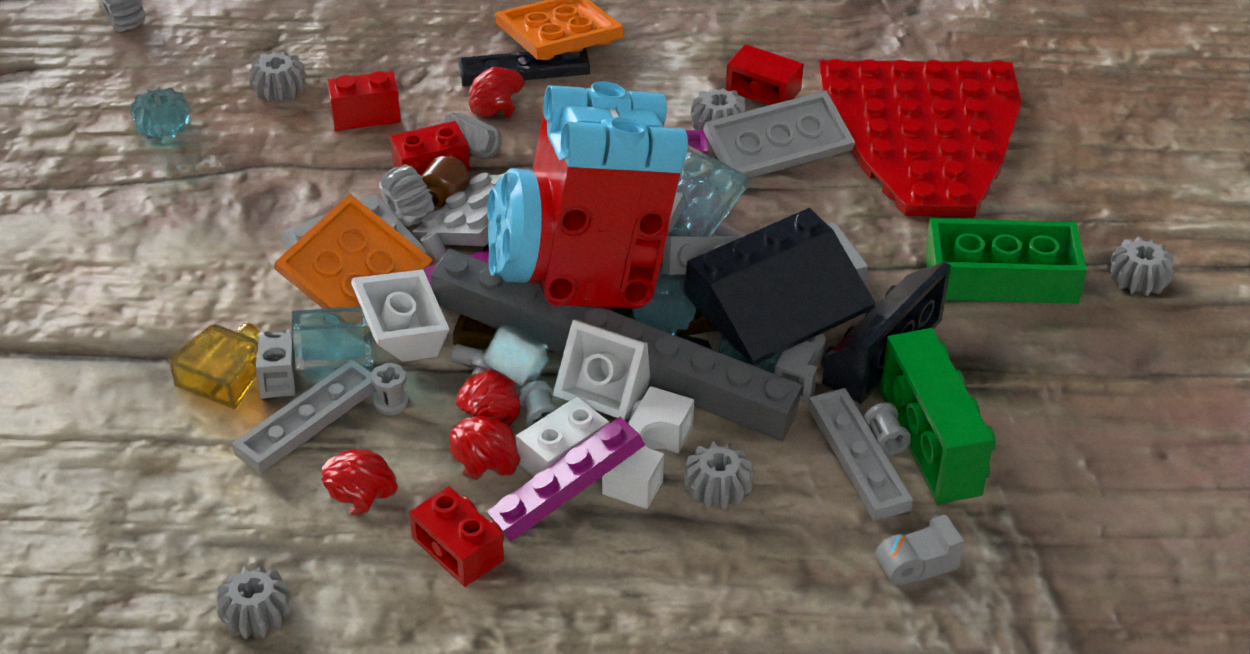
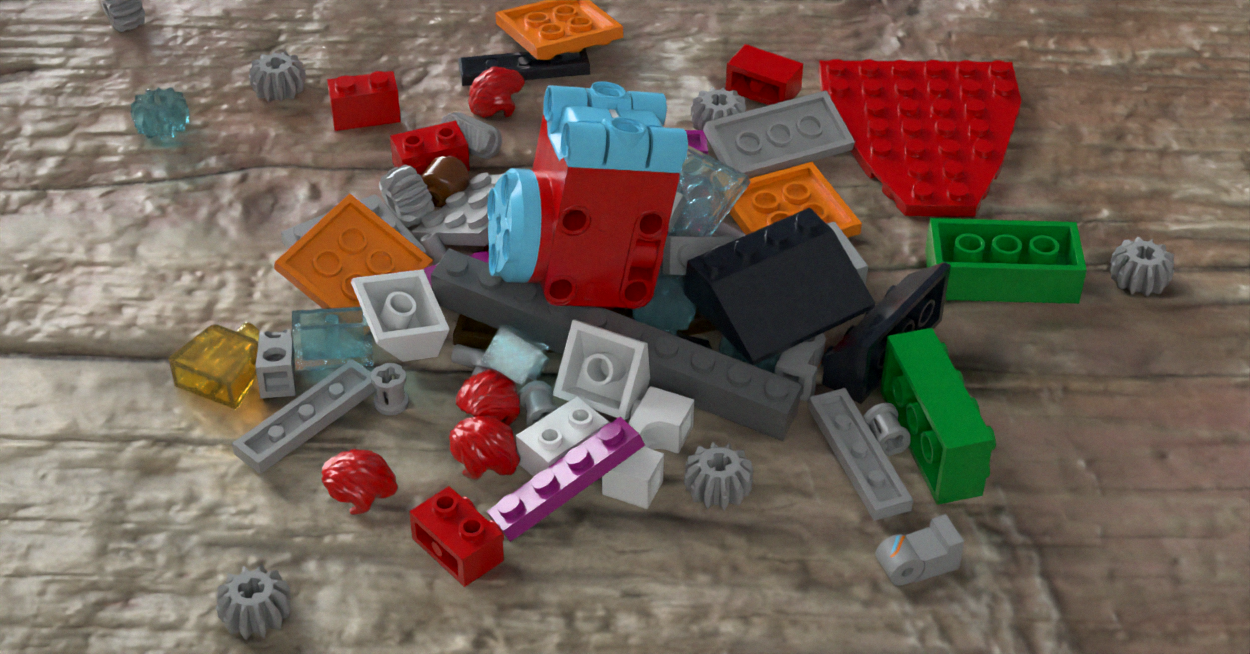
(789, 192): none -> orange plate

